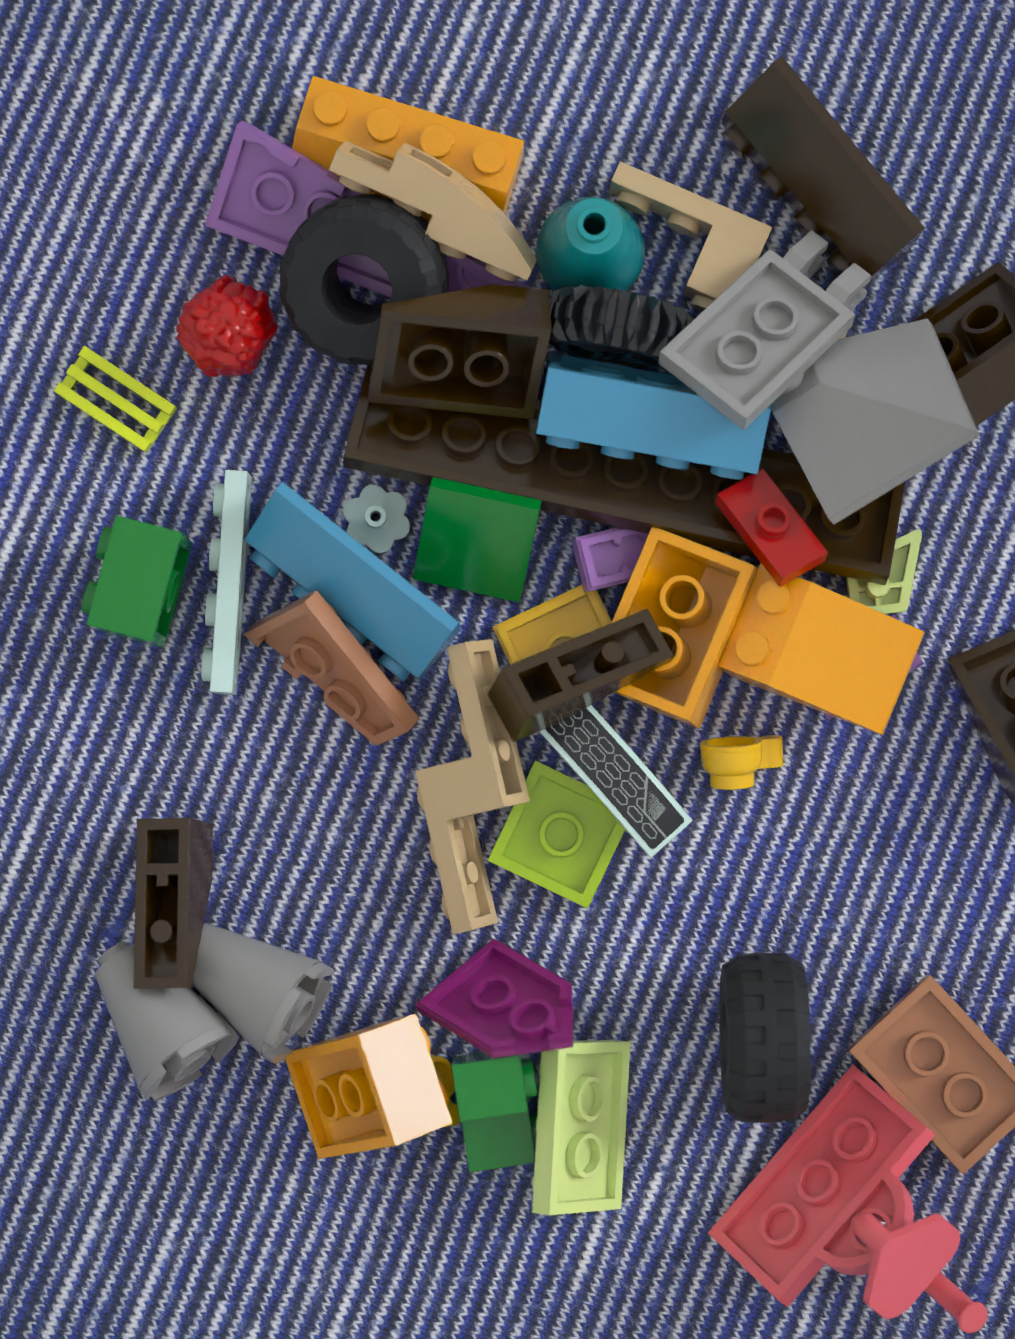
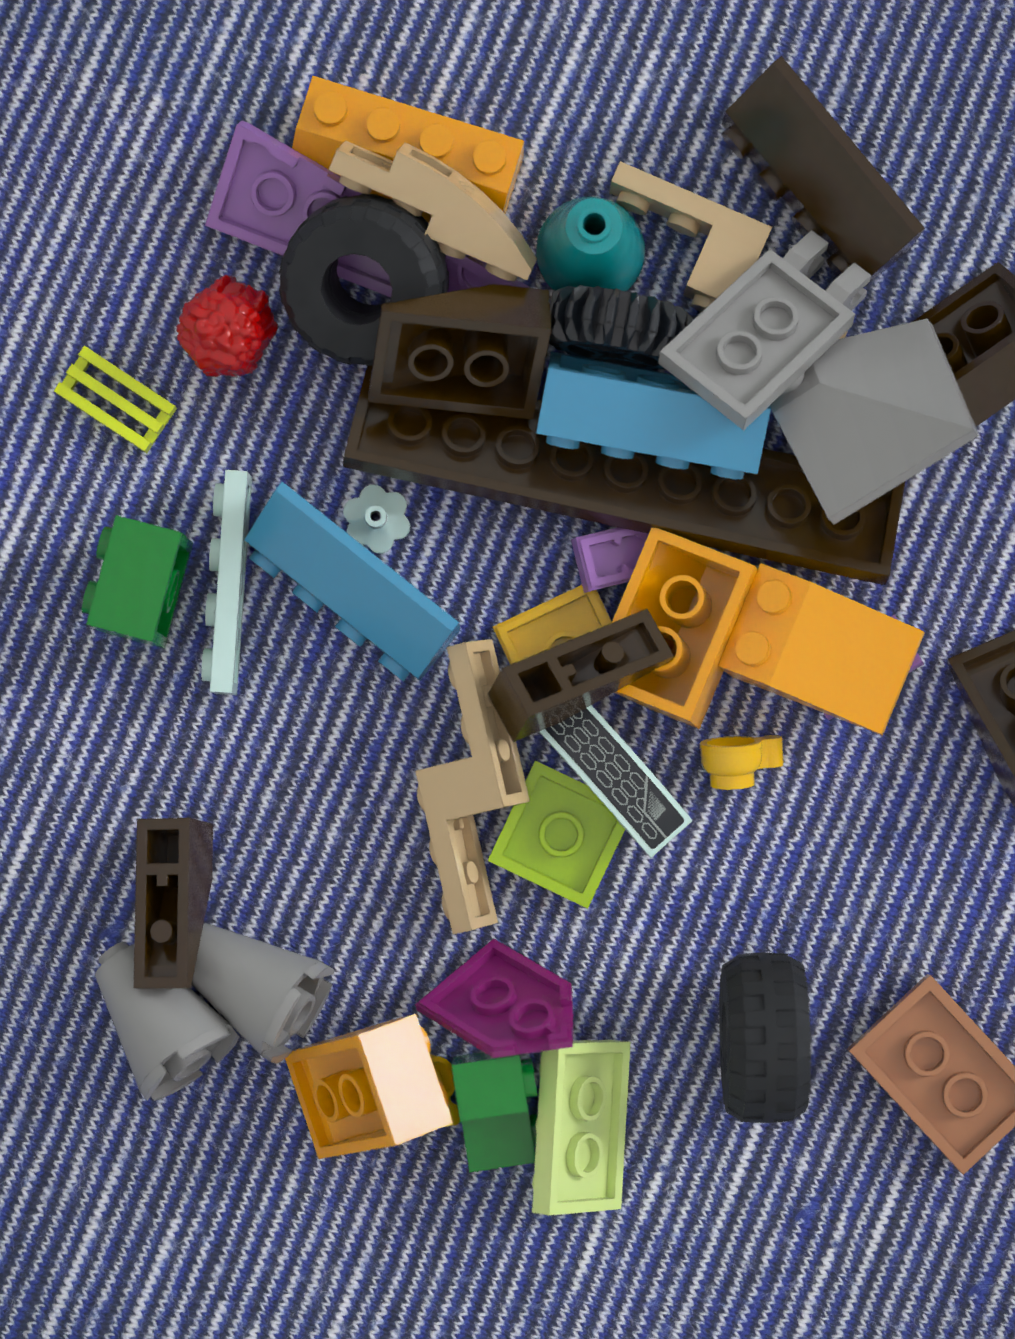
(329, 655): nougat wing -> none
(476, 539): green tile -> none
(771, 527): red plate -> none
(828, 1201): coral plate -> none
(896, 593): yellowish green piece -> none

